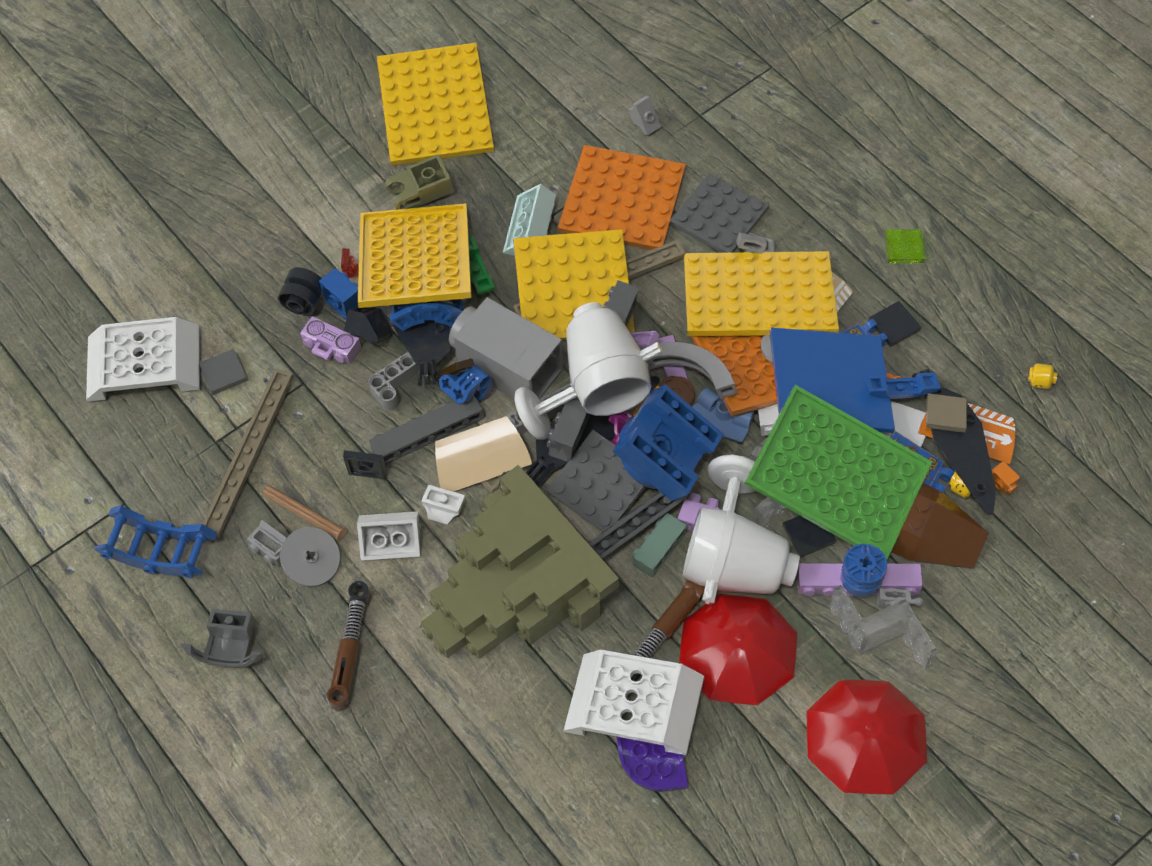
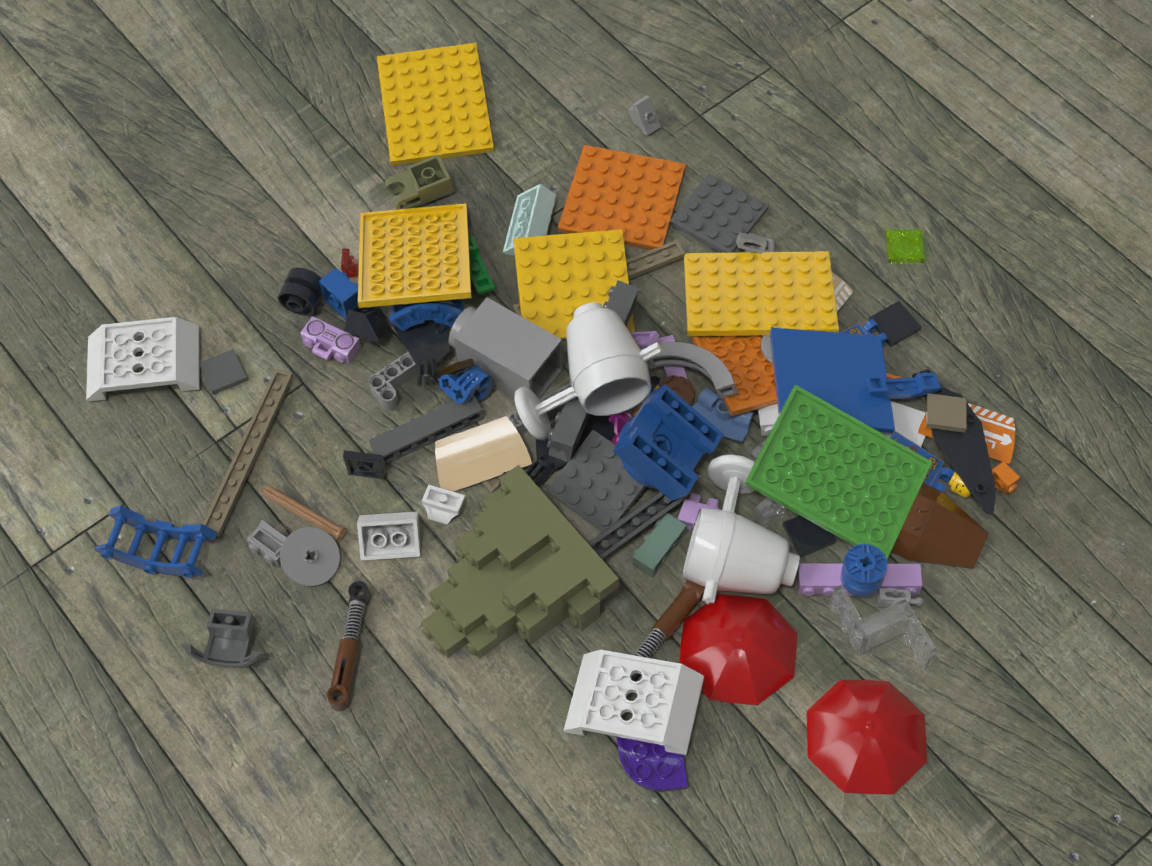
(1042, 376): yellow head -> none

